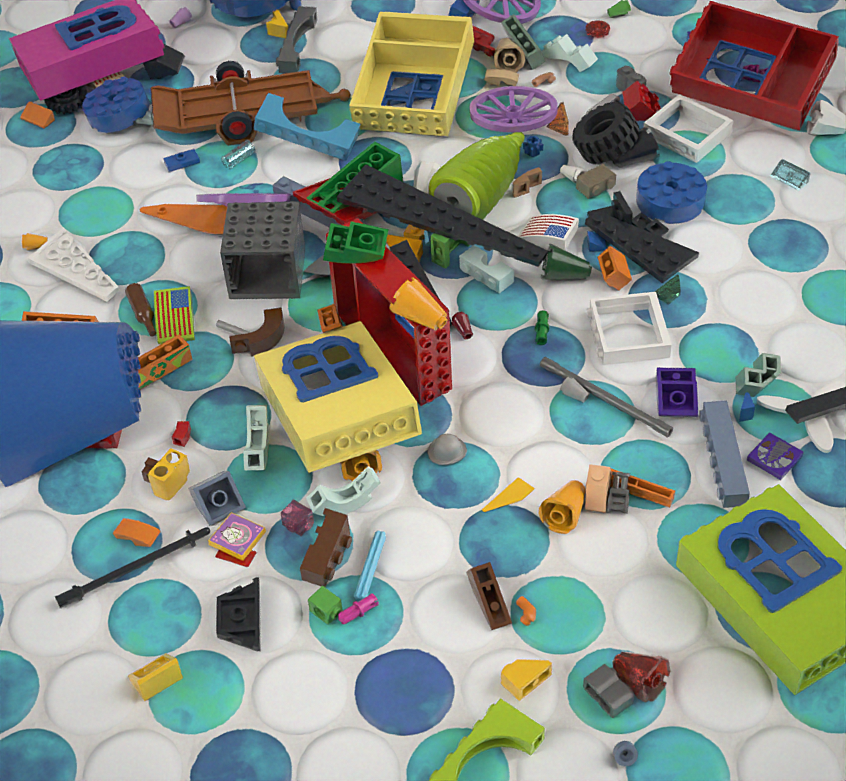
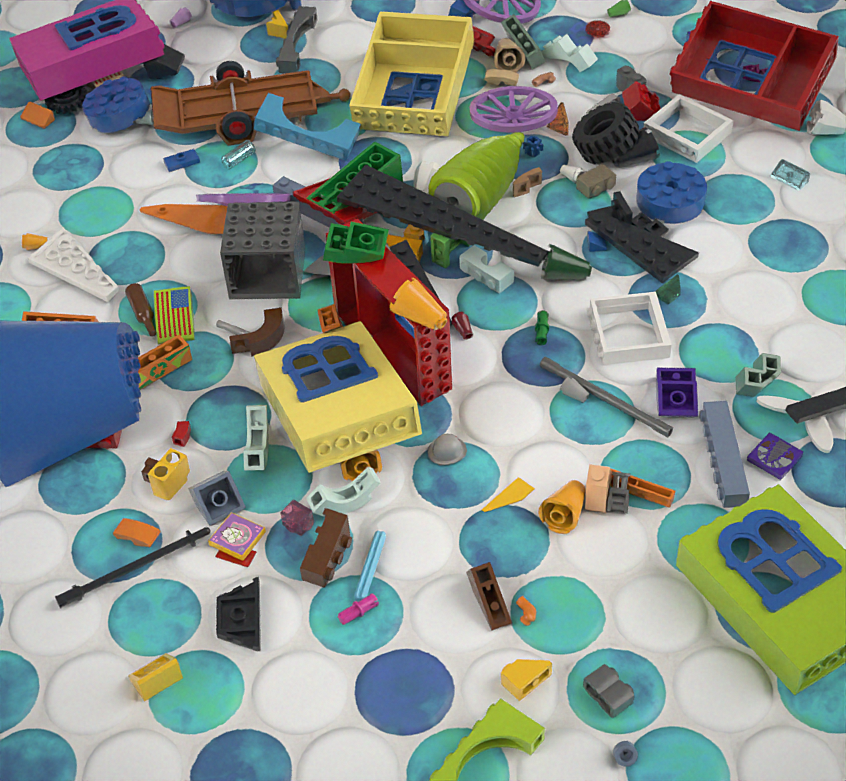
(325, 605): bright green brick -> none
(550, 229): white slope -> none
(614, 268): orange brick -> none
(642, 673): clear red cone -> none
(747, 408): blue slope -> none

